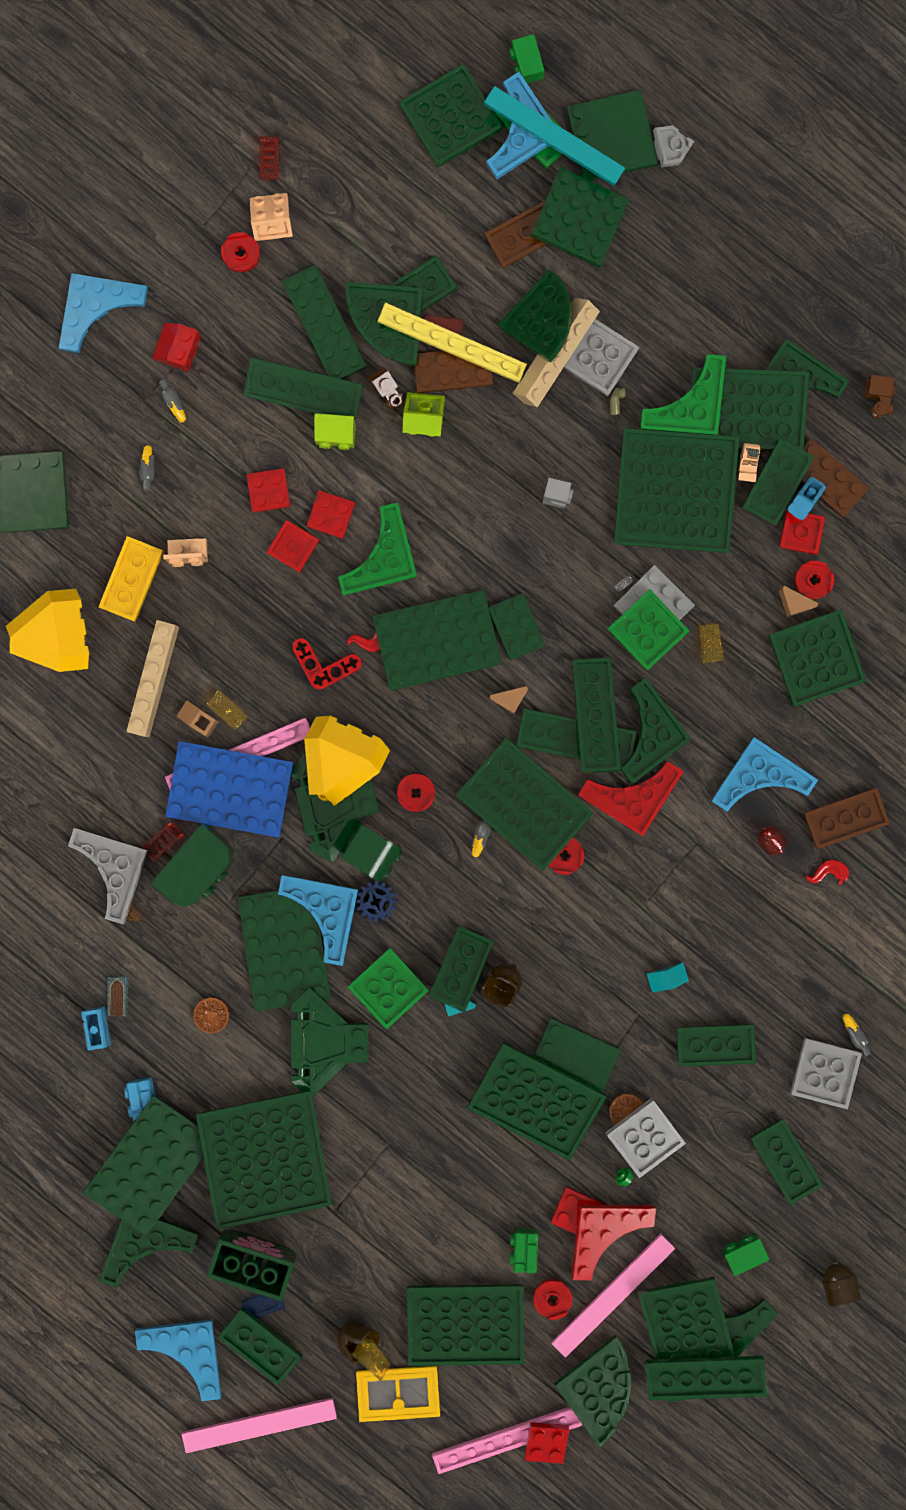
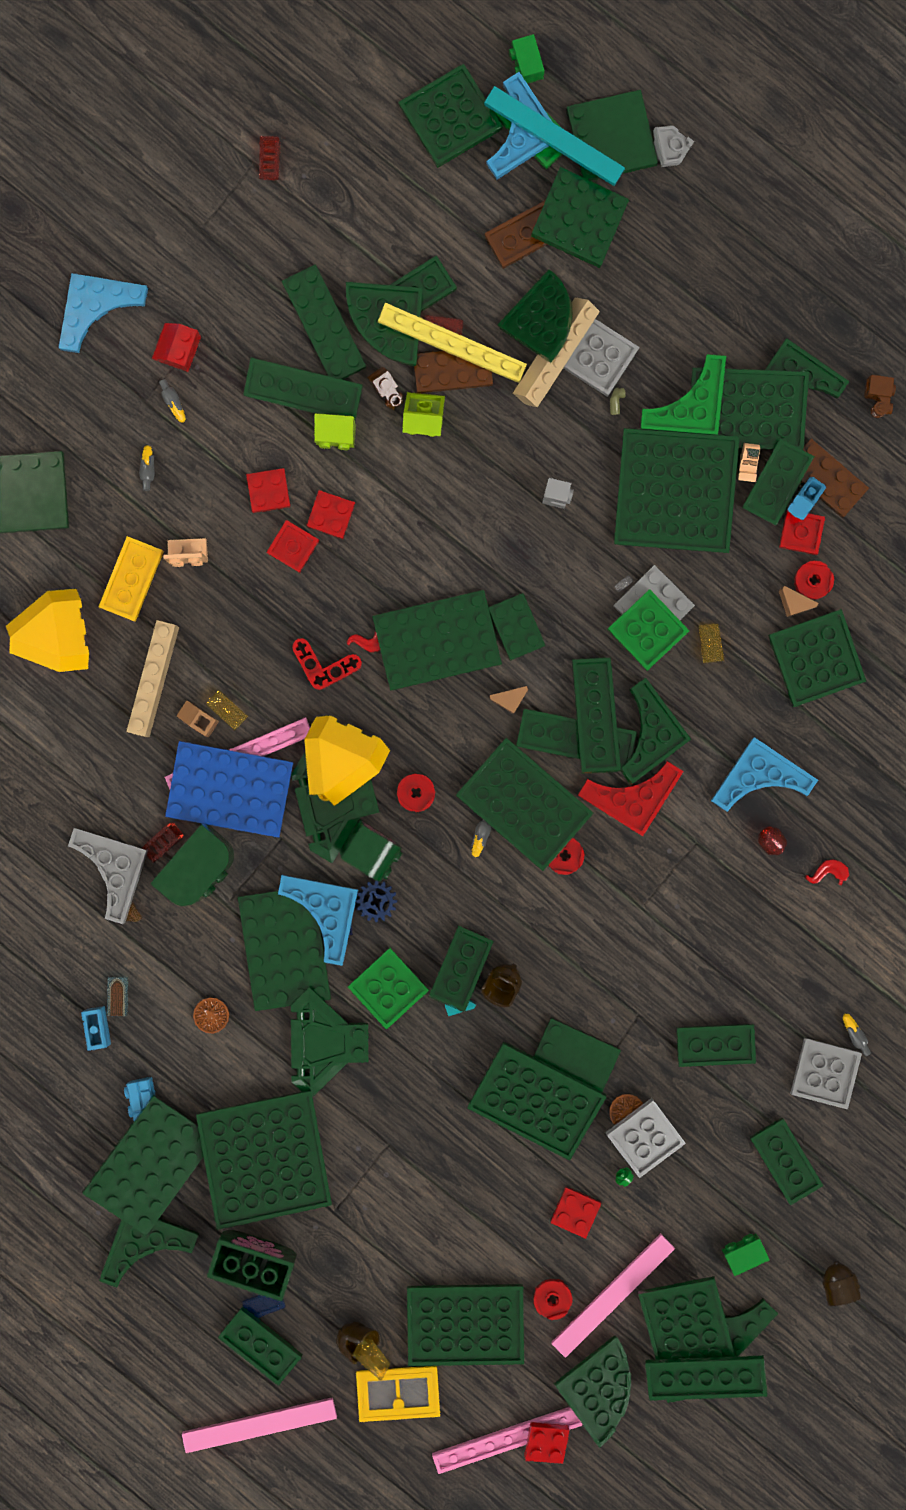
(191, 1346): dark azure plate -> none
(248, 260): red plate -> none
(270, 217): light nougat bracket -> none
(389, 560): green plate -> none
(525, 1250): green brick -> none
(600, 1227): plate -> none
(667, 977): teal slope -> none
(846, 818): reddish brown plate -> none

